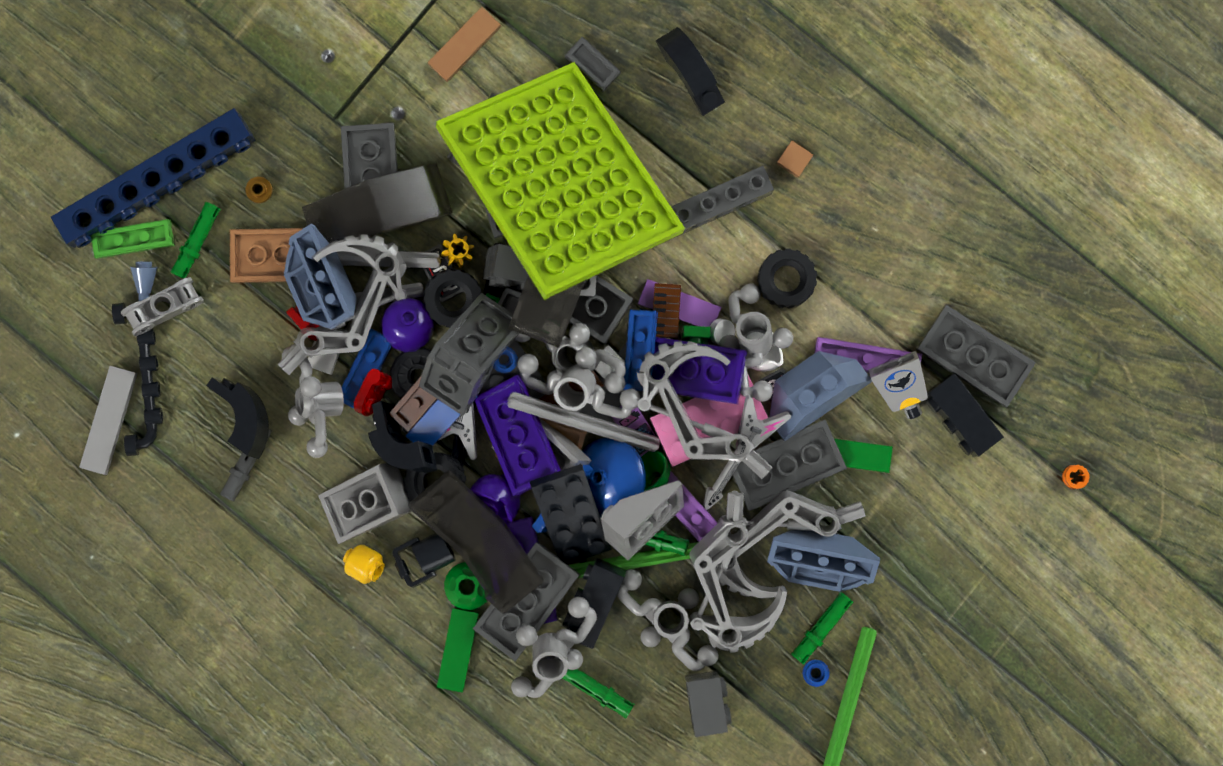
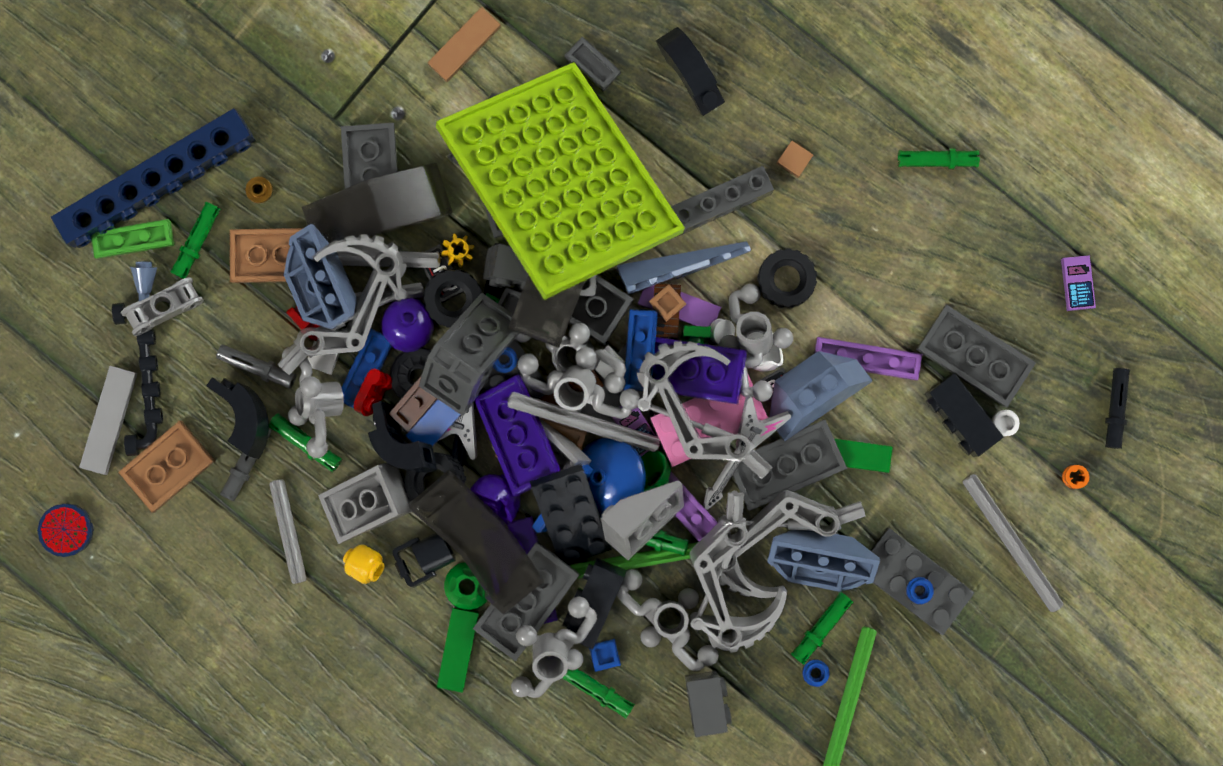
(65, 530): none -> tile
(166, 466): none -> medium nougat tile
(265, 370): none -> dark grey pin
(287, 531): none -> light grey axle
(300, 439): none -> green pin
(605, 655): none -> blue tile
(649, 272): none -> sand blue wedge
(667, 303): none -> medium nougat tile
(901, 384): light grey torso -> none
(904, 562): none -> dark grey plate
(927, 594): none -> blue plate
(939, 158): none -> green pin
(1006, 422): none -> white tile
(1013, 543): none -> light grey axle
(1078, 283): none -> tile
(1117, 408): none -> black pin

